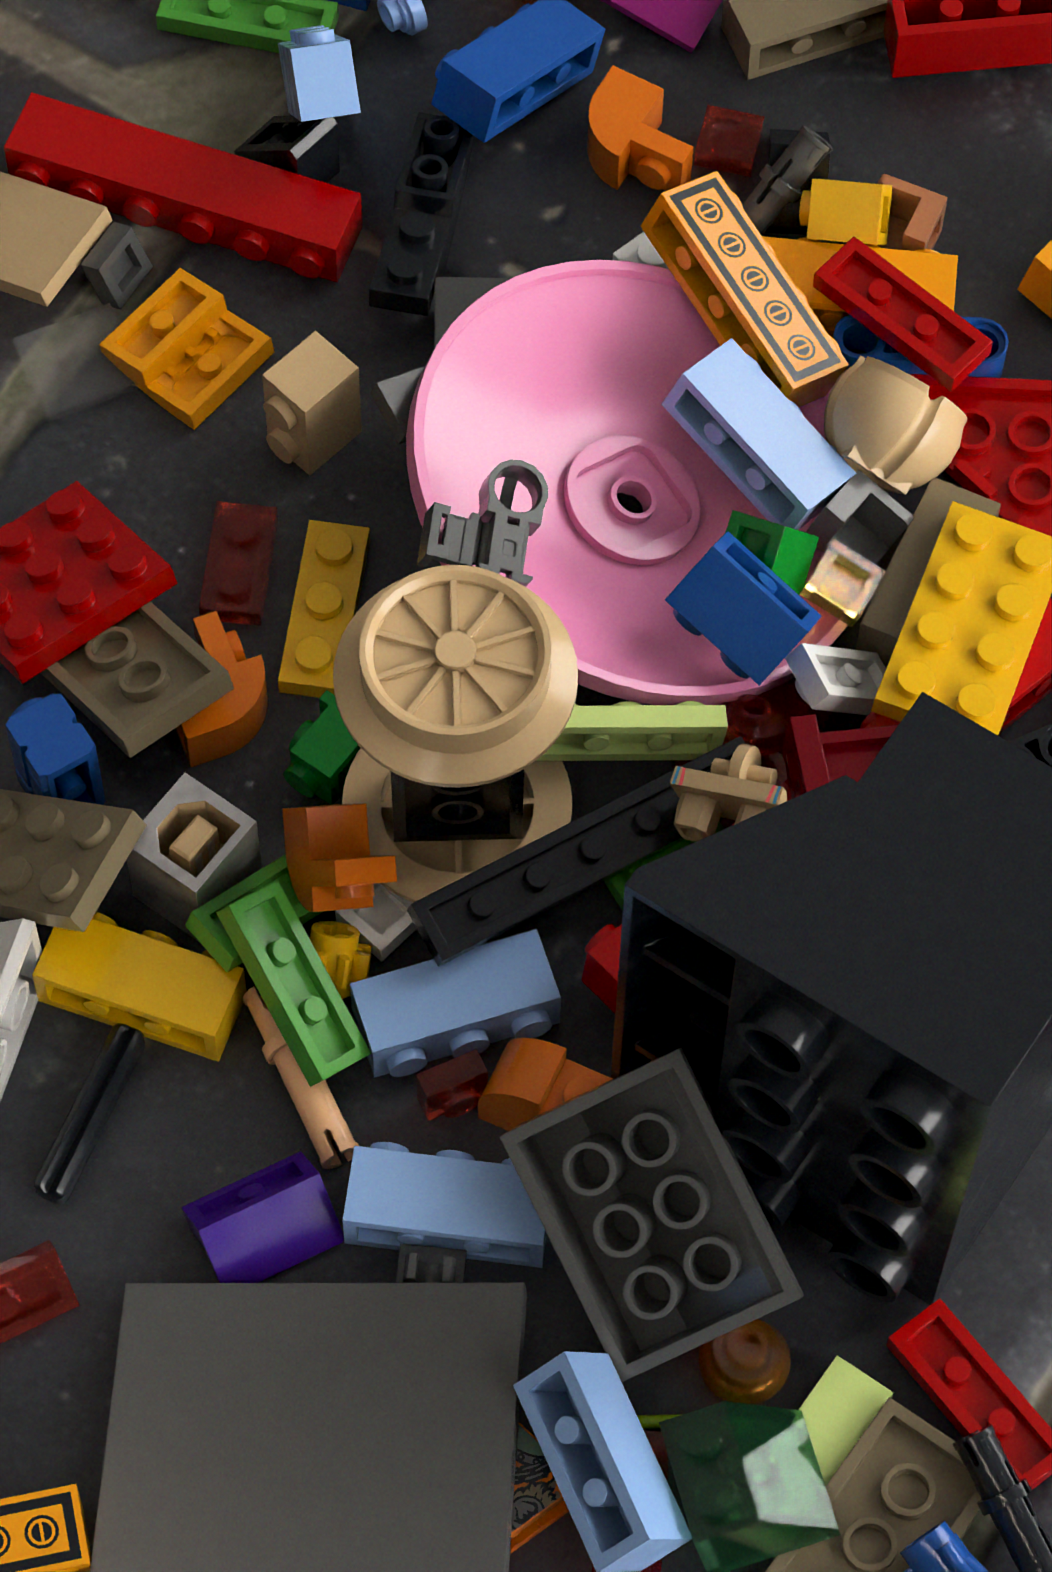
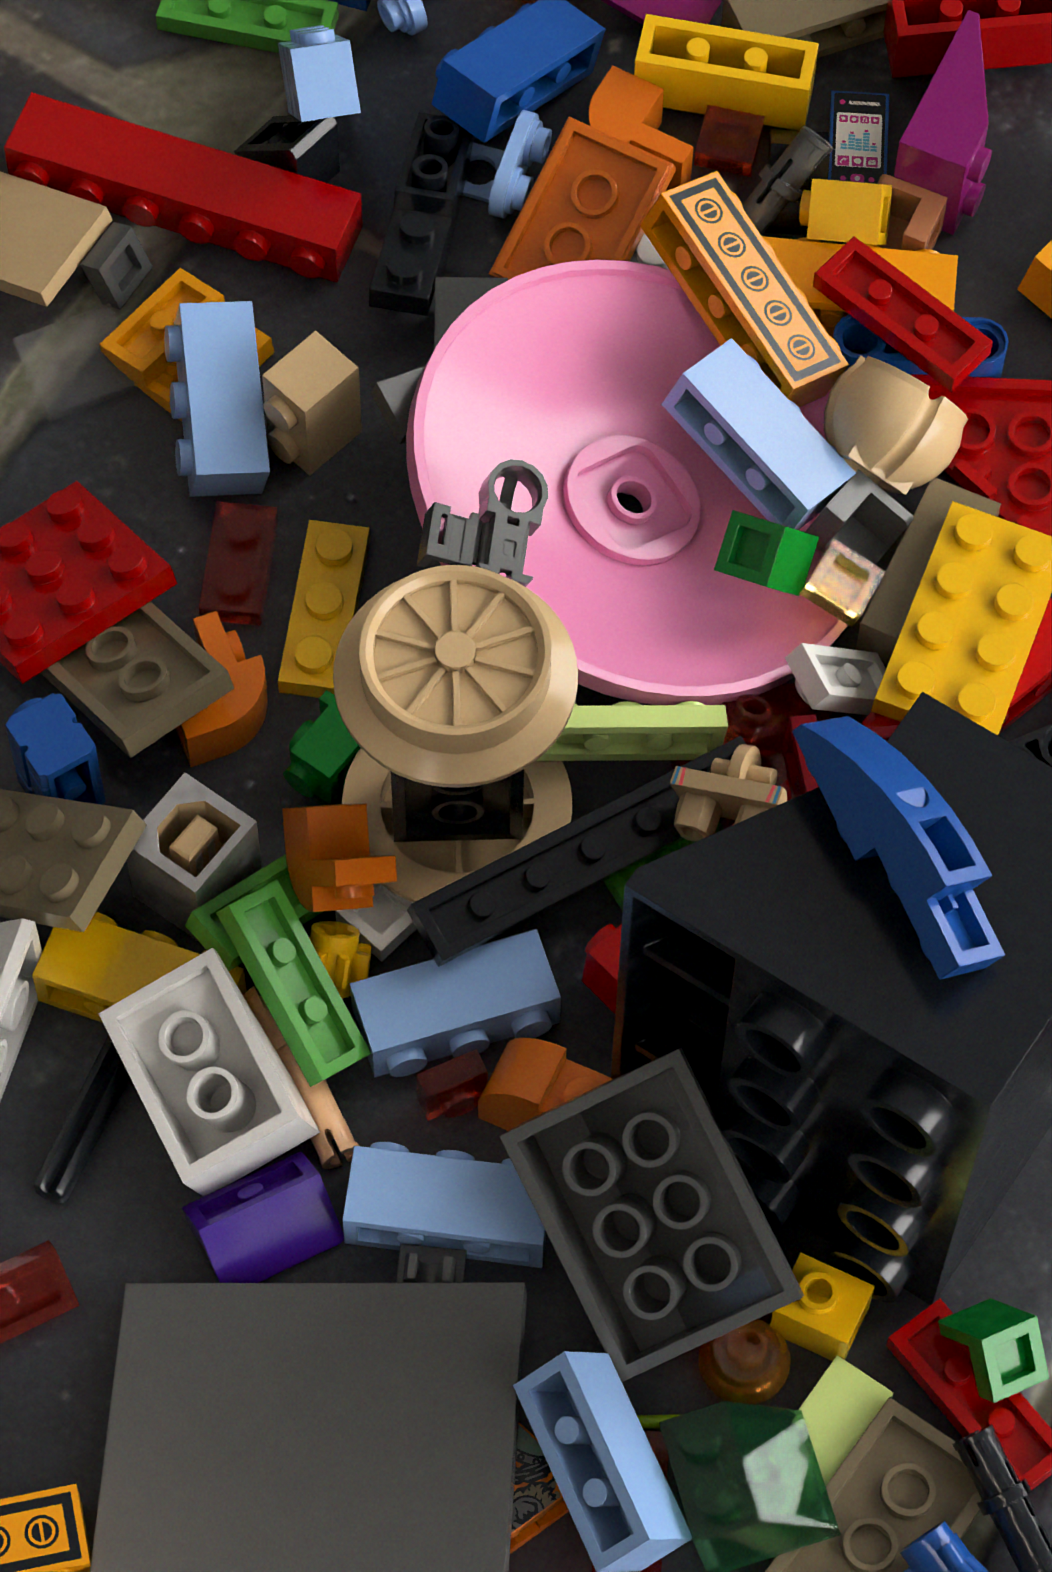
(208, 1074): none -> white slope
(218, 399): none -> light blue brick
(511, 186): none -> light blue bracket
(584, 203): none -> orange tile
(728, 69): none -> yellow brick
(742, 609): blue brick -> none
(828, 1312): none -> yellow brick
(858, 136): none -> tile
(897, 814): none -> blue slope
(949, 129): none -> magenta slope
(1002, 1347): none -> green panel

